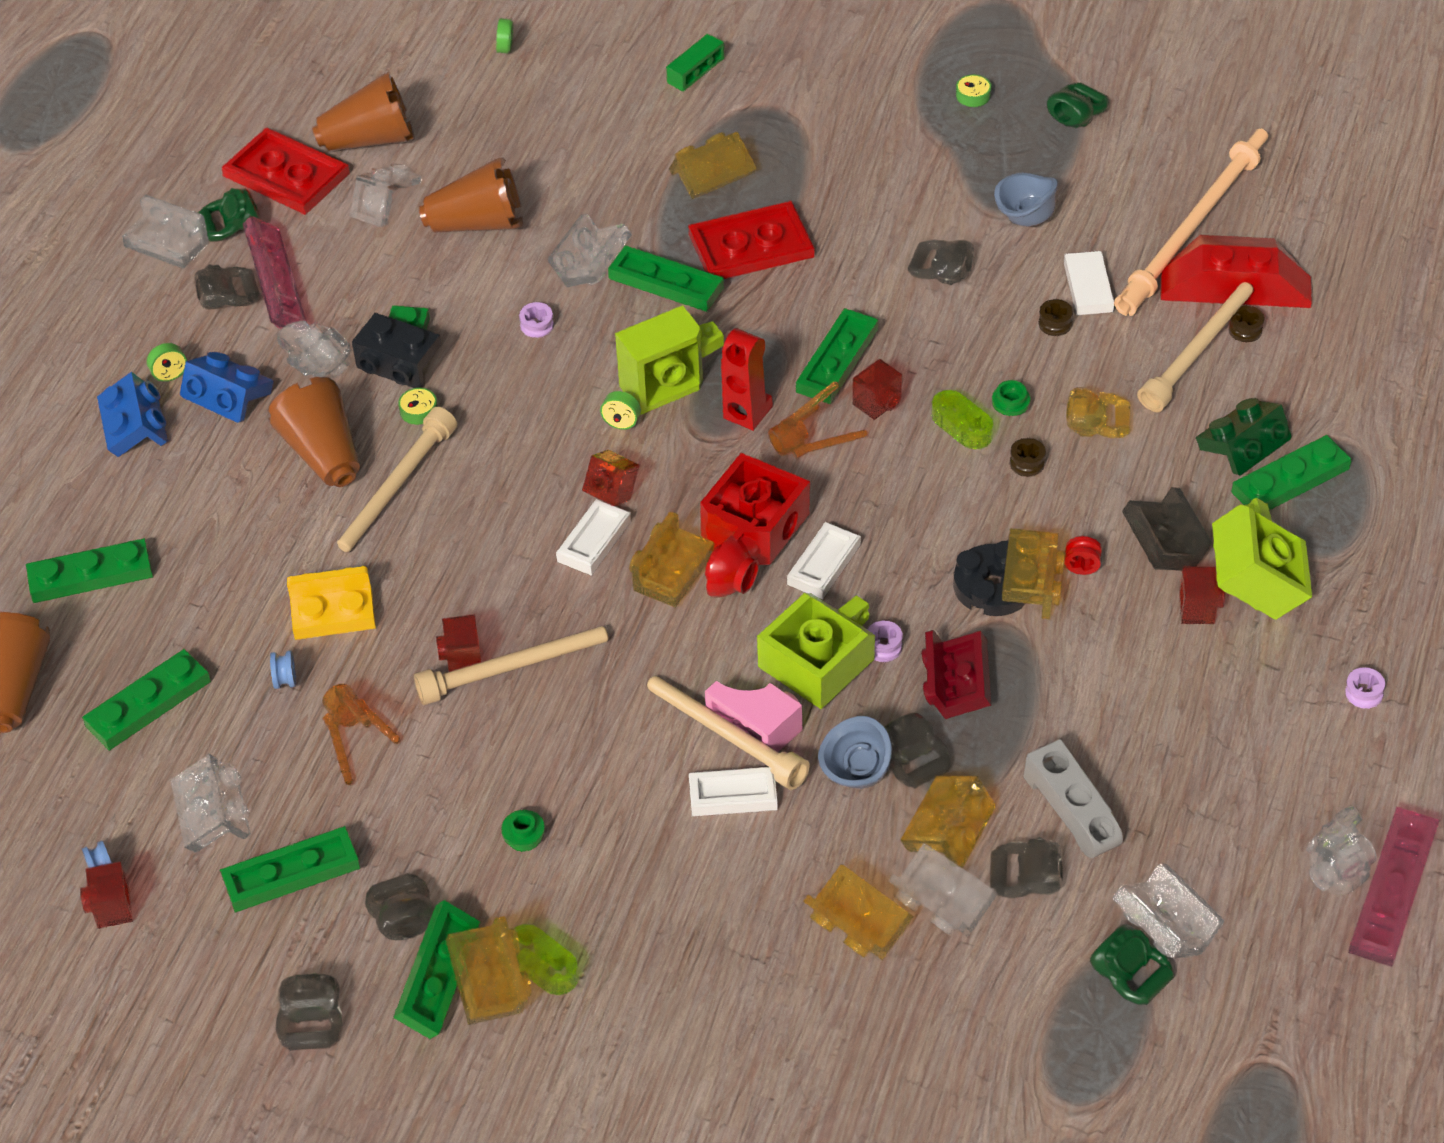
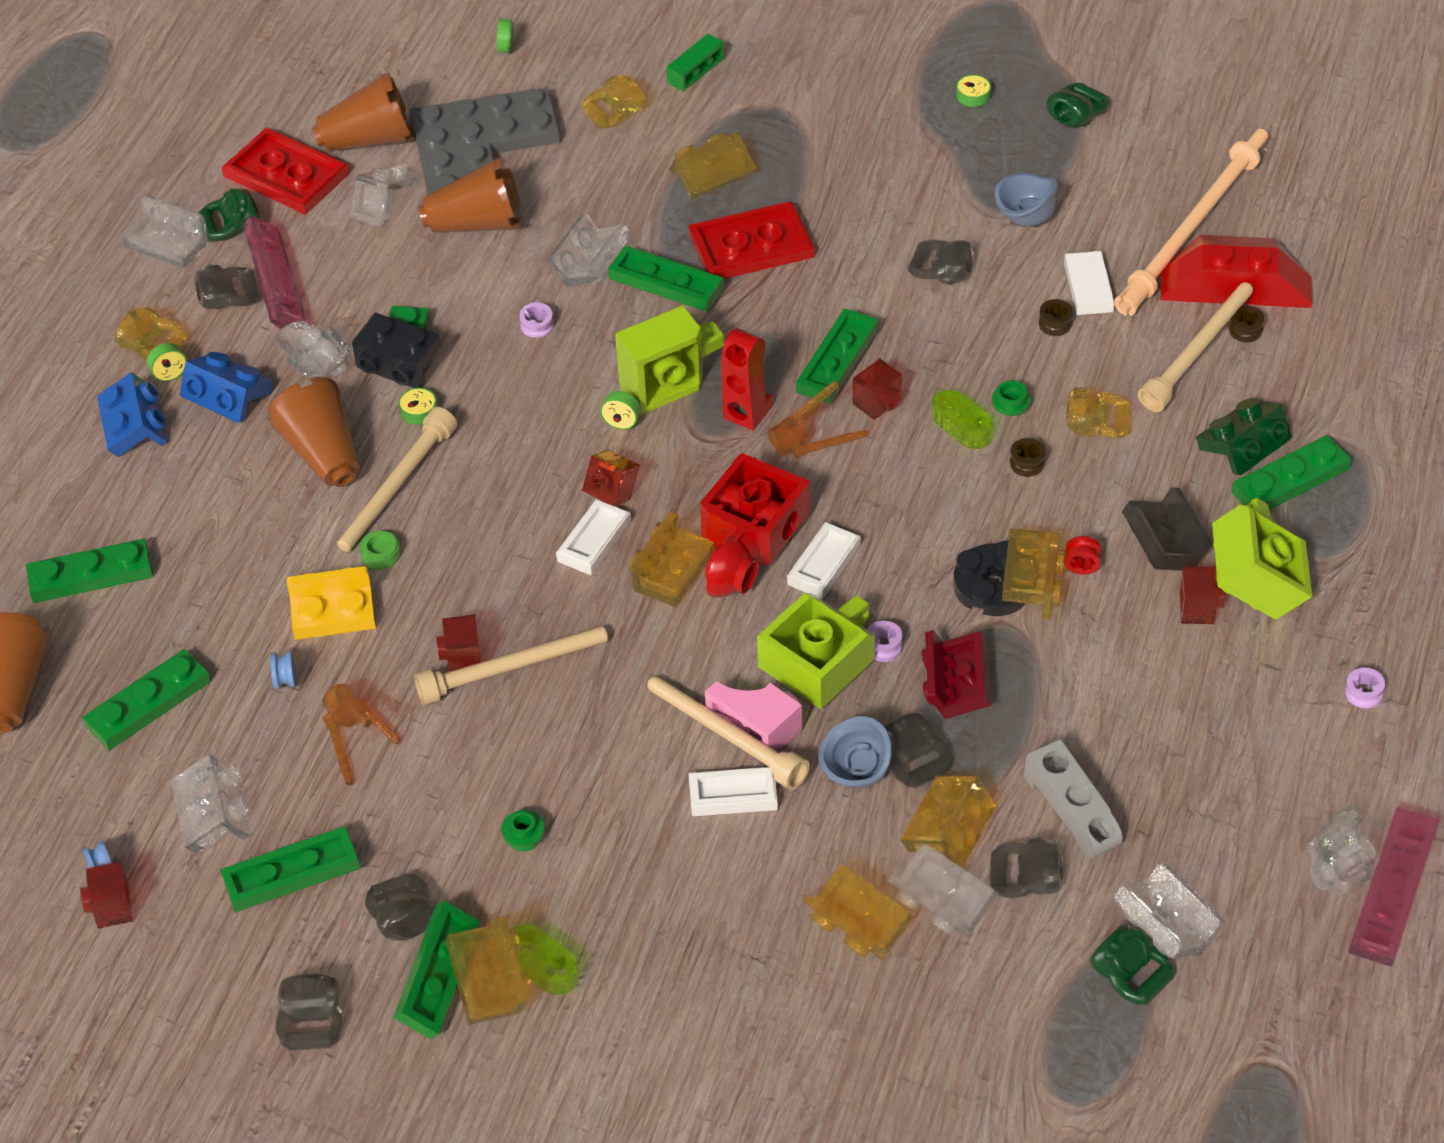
(142, 328): none -> clear yellow piece
(380, 550): none -> bright green tile
(466, 133): none -> dark grey plate
(620, 95): none -> clear yellow piece

